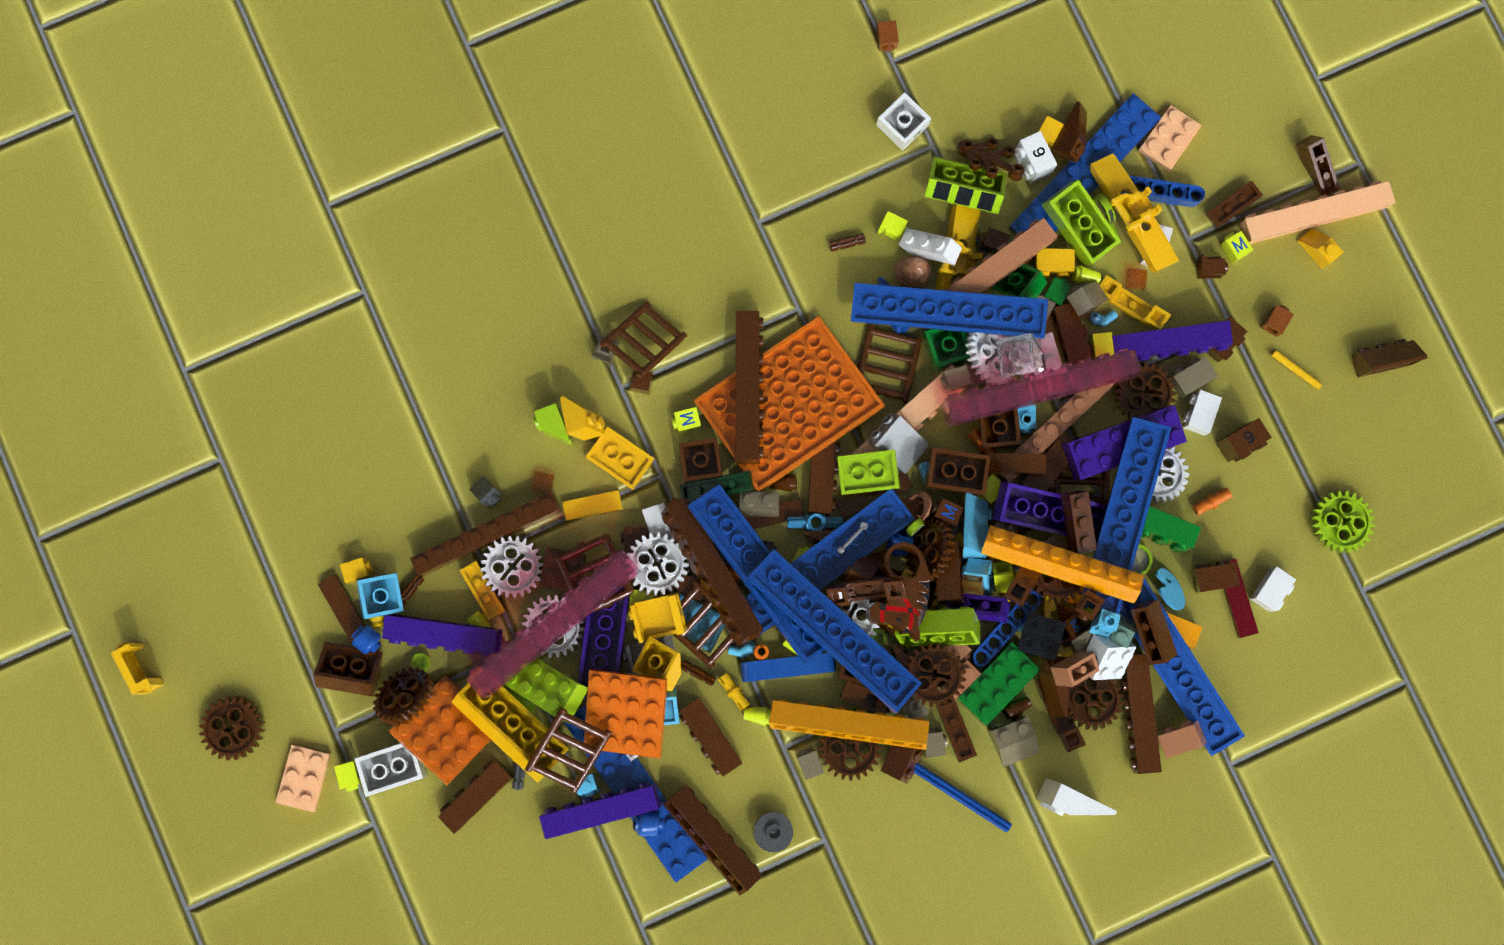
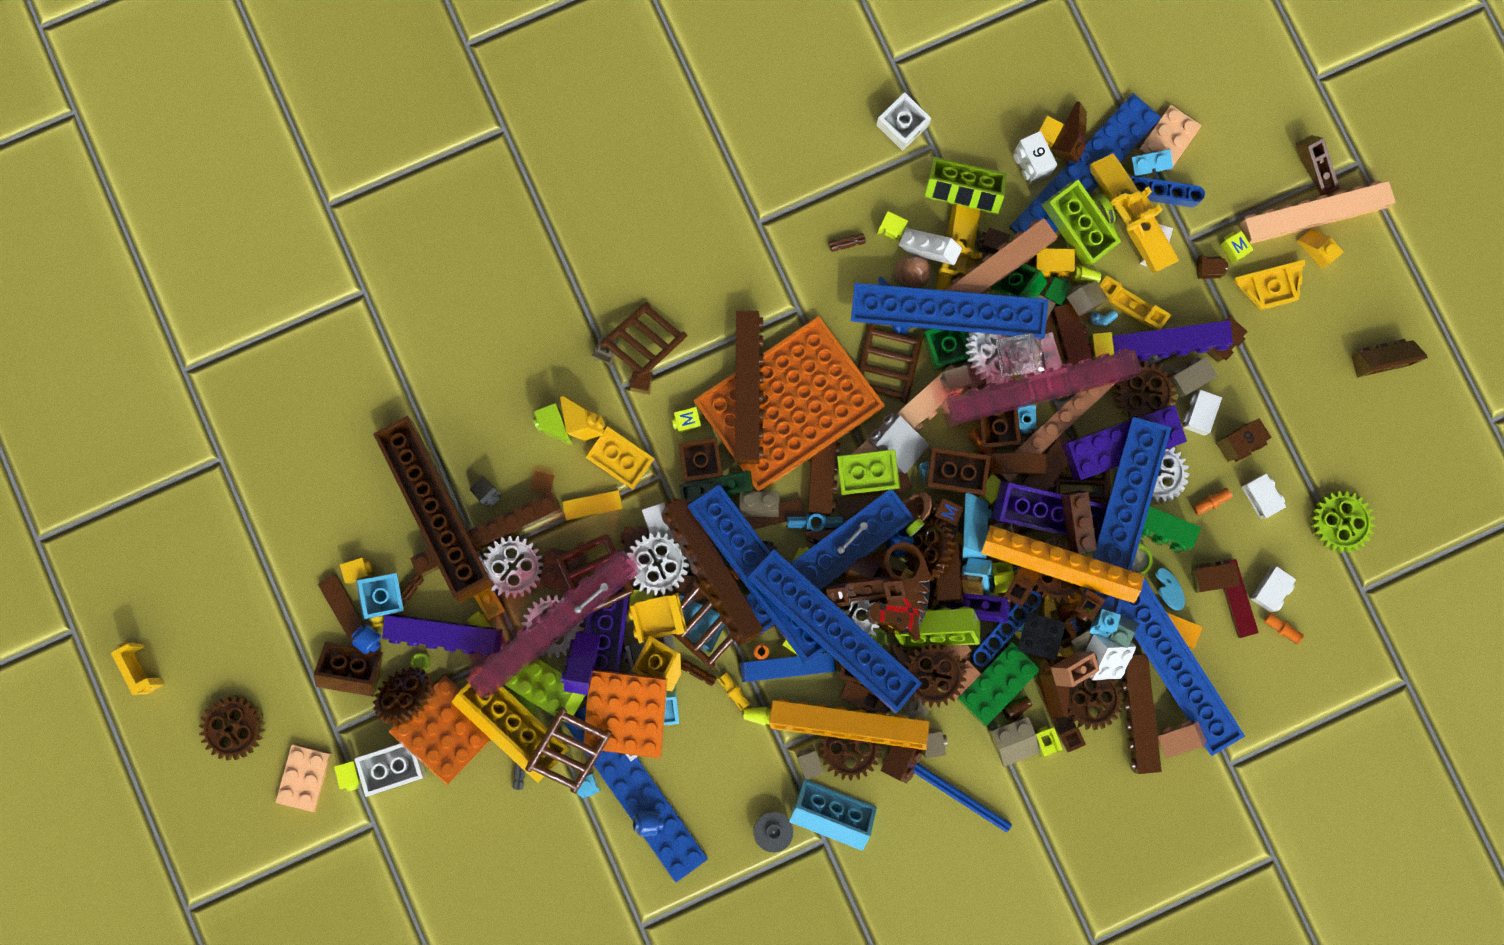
(434, 510): none -> reddish brown brick
(476, 796): reddish brown brick -> none
(580, 663): none -> dark purple brick
(600, 811): dark purple brick -> none
(603, 587): none -> light grey hinge
(710, 736): reddish brown brick -> none
(713, 840): reddish brown brick -> none
(743, 651): medium azure arm -> none
(786, 483): reddish brown cone -> none
(833, 814): none -> medium azure slope
(887, 35): dark orange brick -> none
(957, 731): reddish brown plate -> none
(968, 149): reddish brown plant -> none
(1050, 749): none -> neon yellow window
(1066, 800): white slope -> none
(1136, 279): clear orange tile -> none
(1146, 162): none -> medium azure piece
(1153, 632): reddish brown brick -> none
(1234, 204): reddish brown plate -> none
(1264, 496): none -> white brick
(1273, 285): none -> yellow wing
(1277, 320): dark orange brick -> none
(1283, 628): none -> orange pin
(1296, 369): yellow bar -> none

